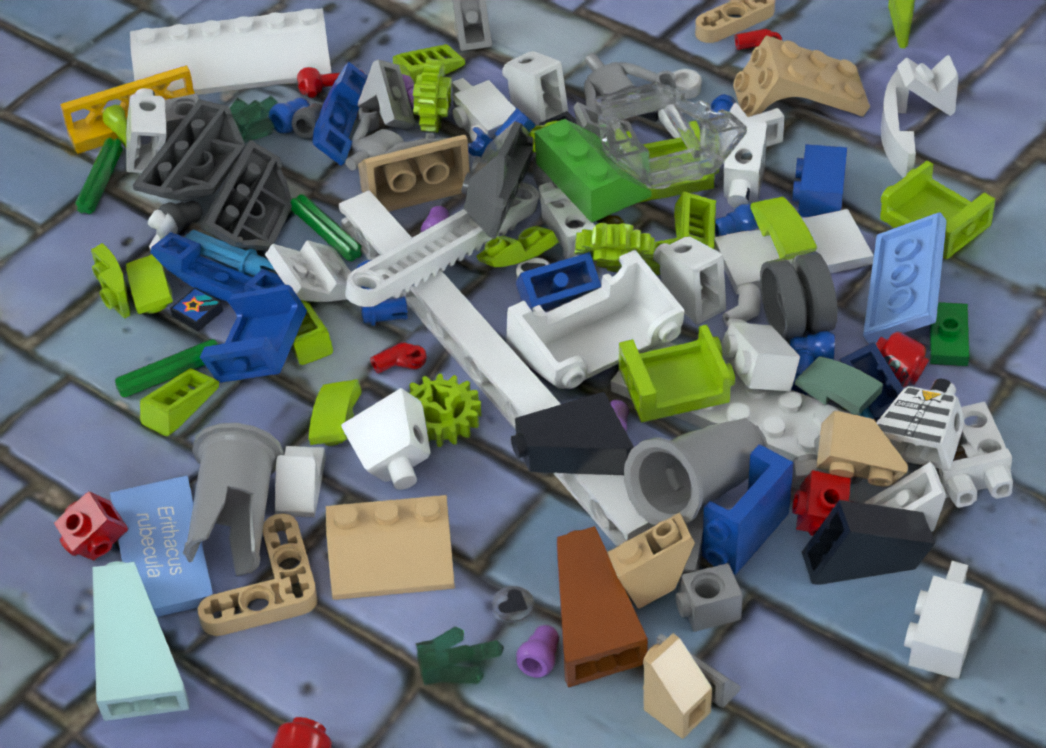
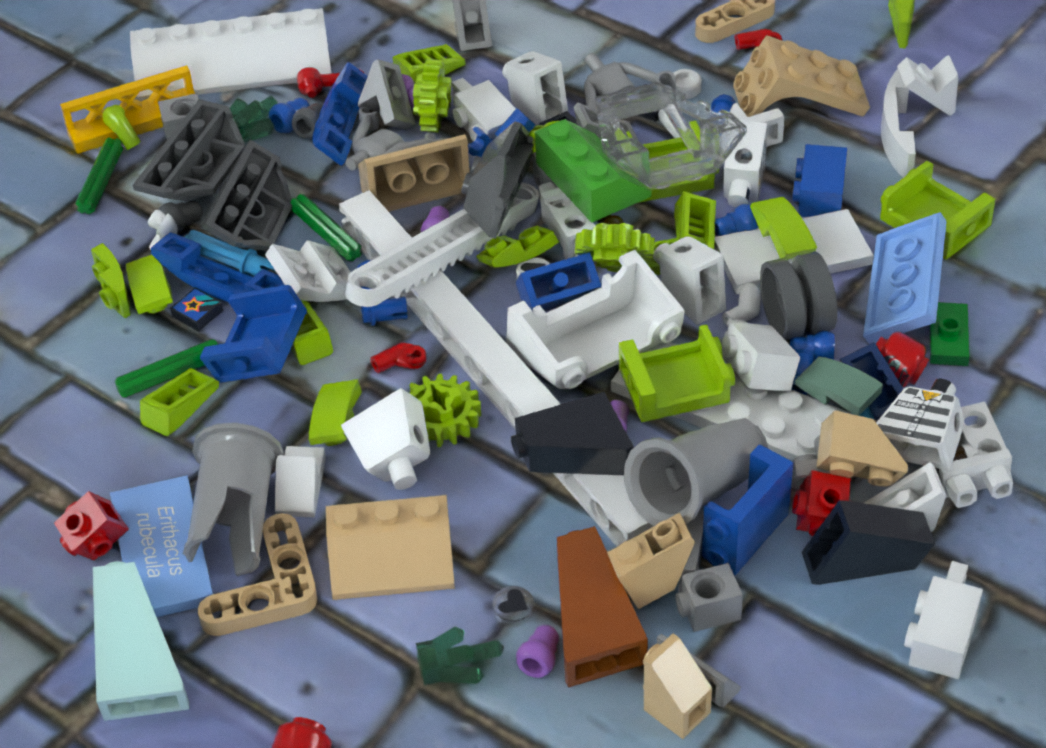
(144, 118): white torso -> none

